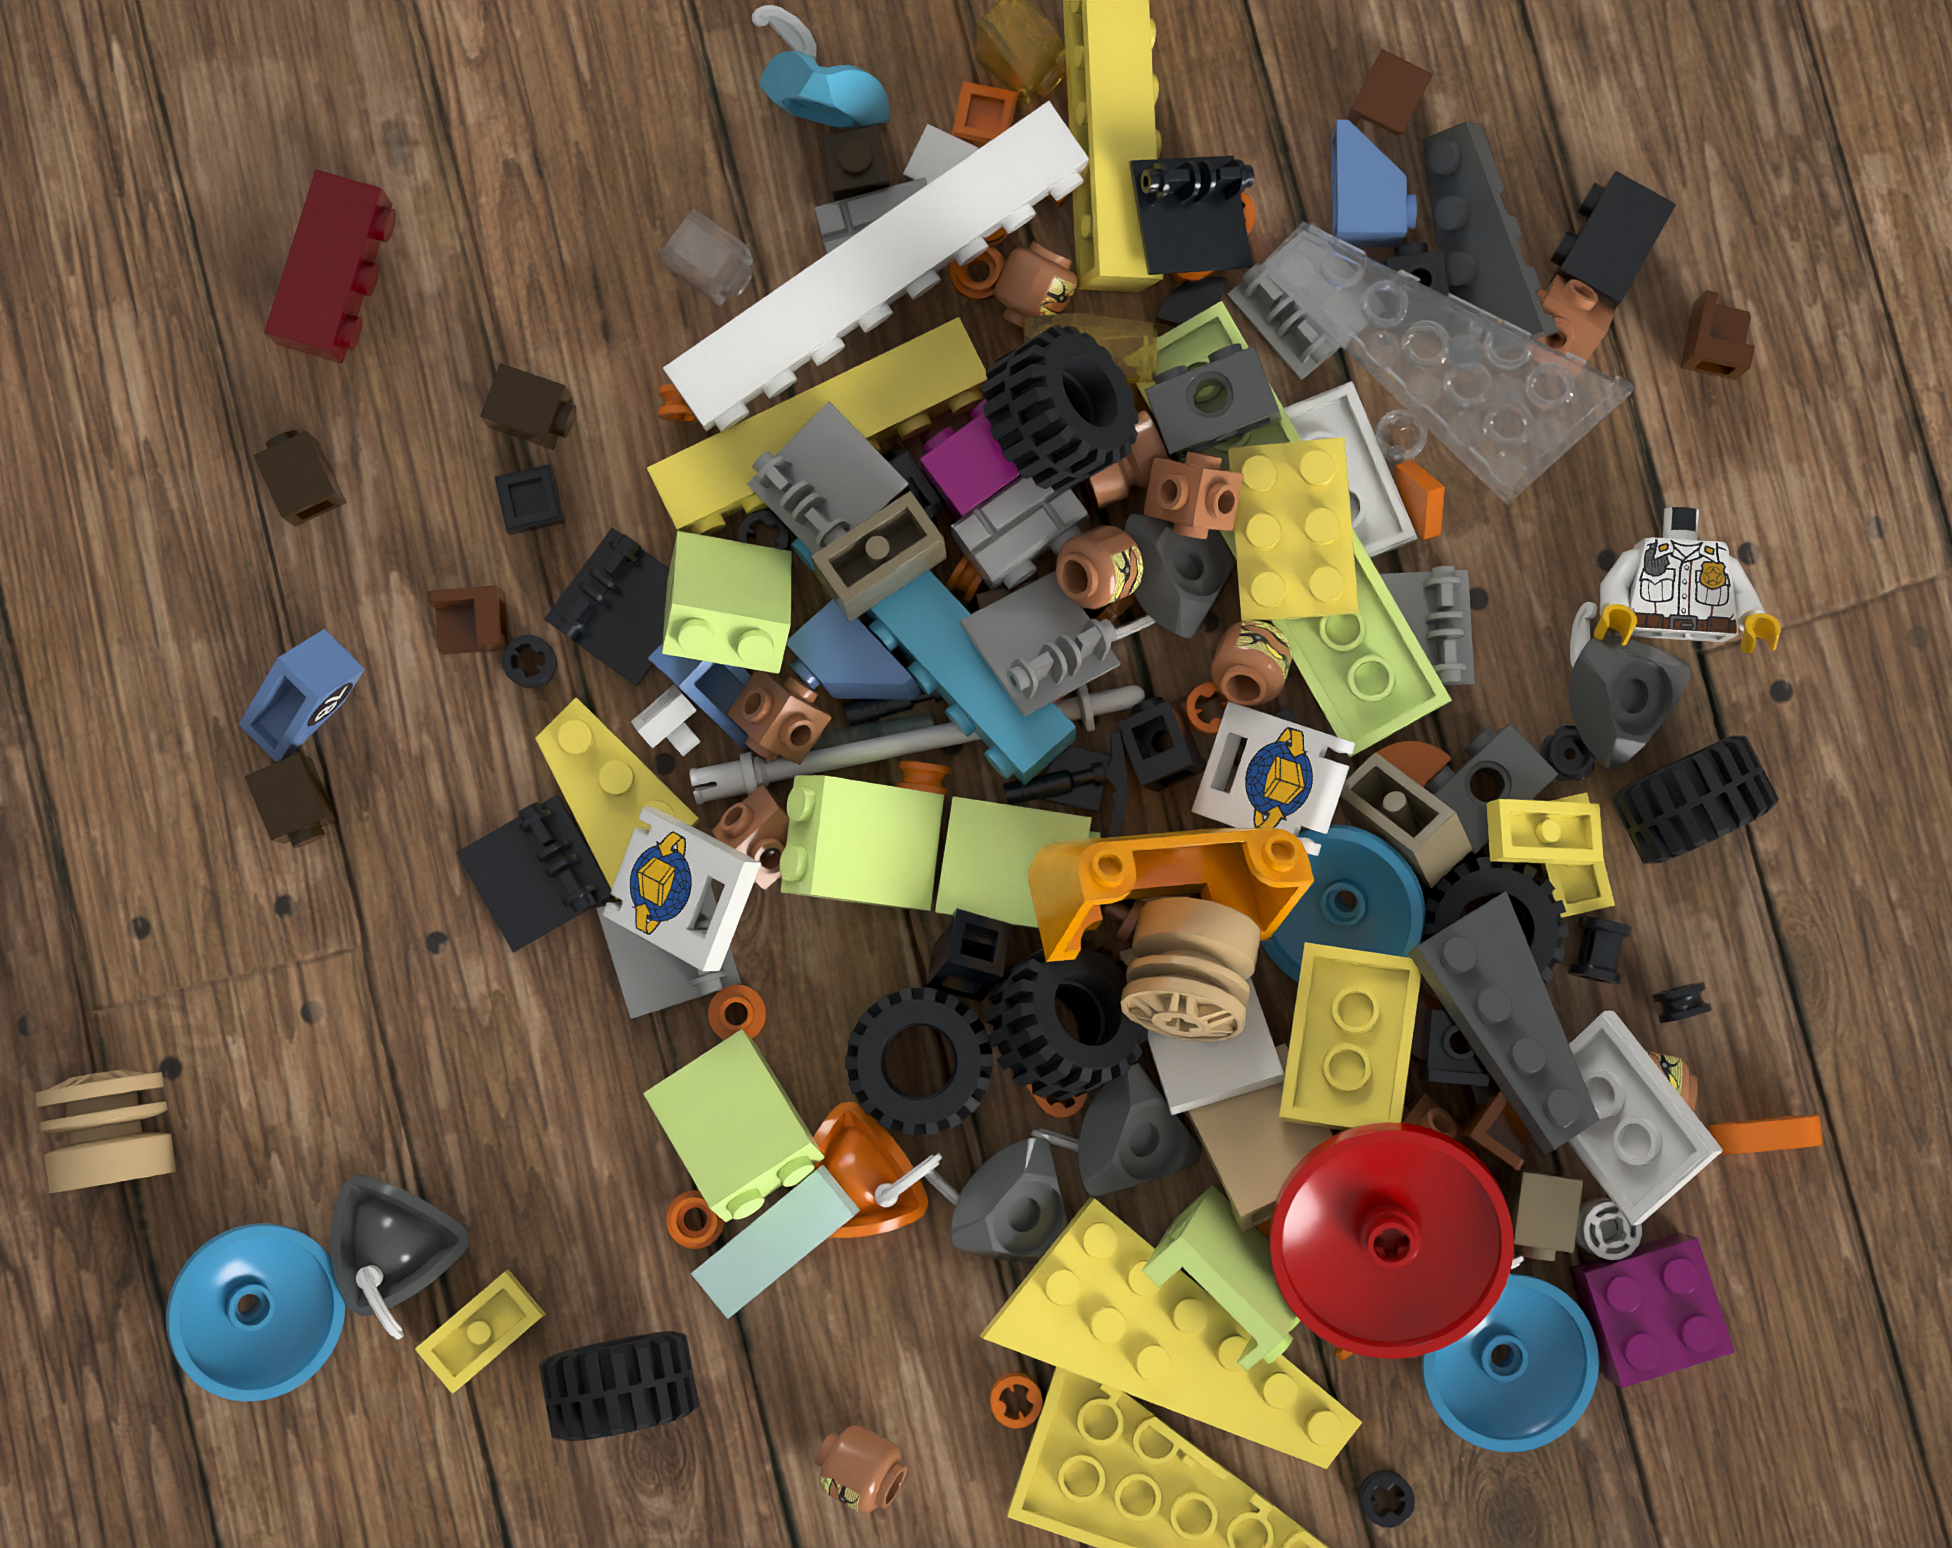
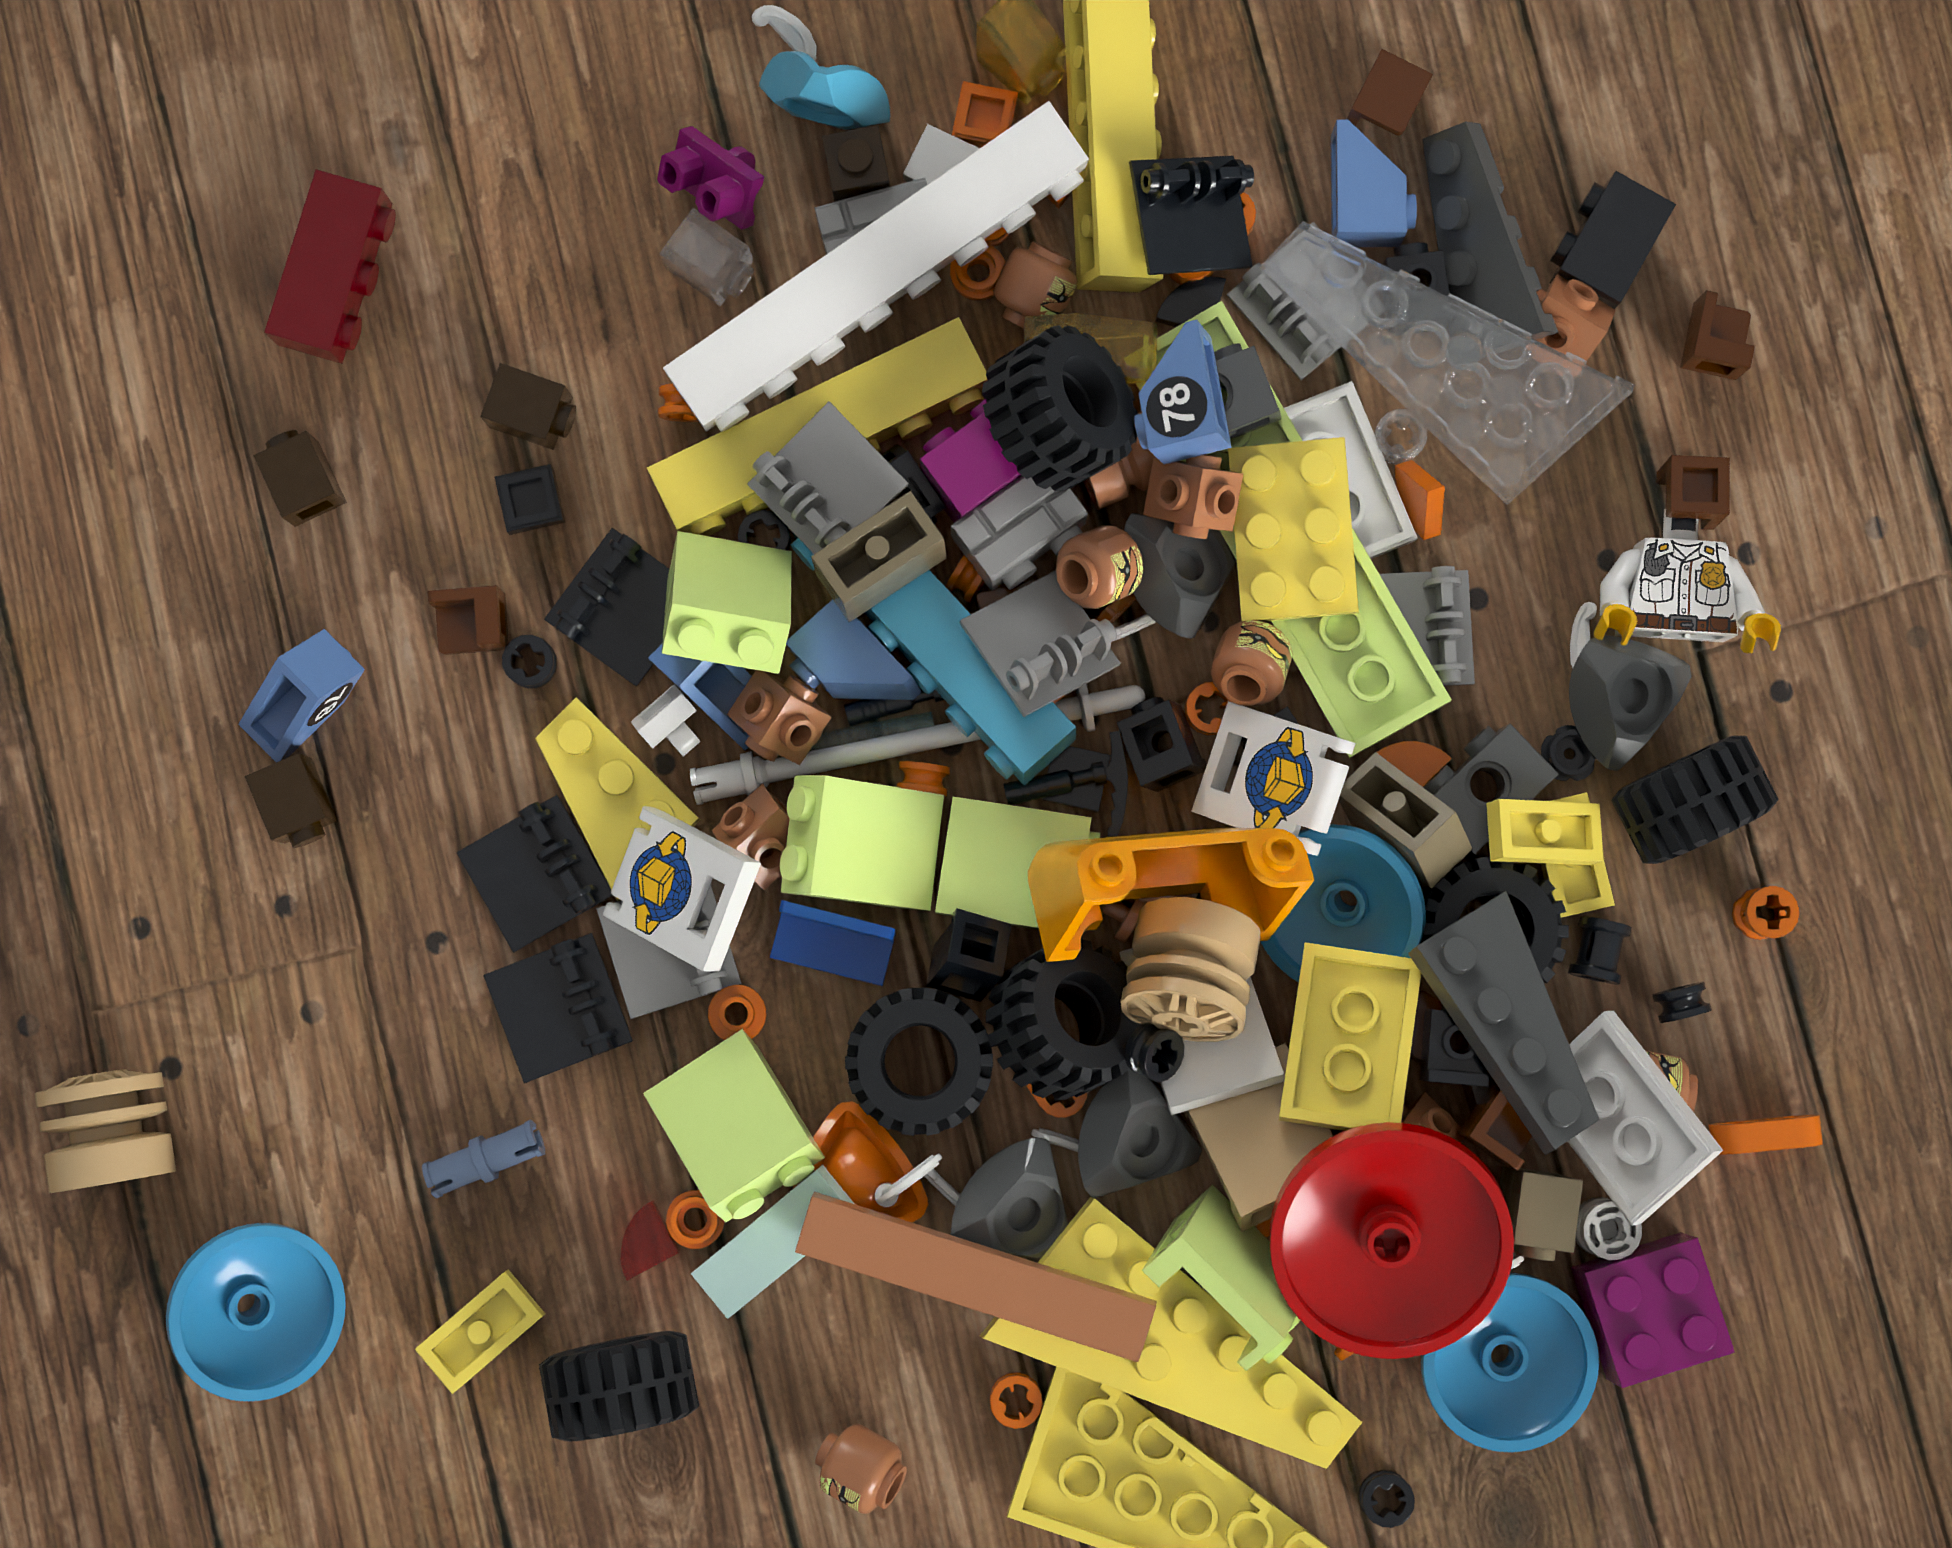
(389, 1246): dark grey hat -> none
(483, 1159): none -> sand blue pin
(558, 1007): none -> black hinge
(646, 1242): none -> clear red tile
(718, 178): none -> magenta hips
(833, 943): none -> blue panel
(976, 1276): none -> nougat tile
(1141, 1048): none -> black bush
(1183, 401): none -> medium blue slope
(1697, 488): none -> reddish brown panel
(1770, 897): none -> orange bush

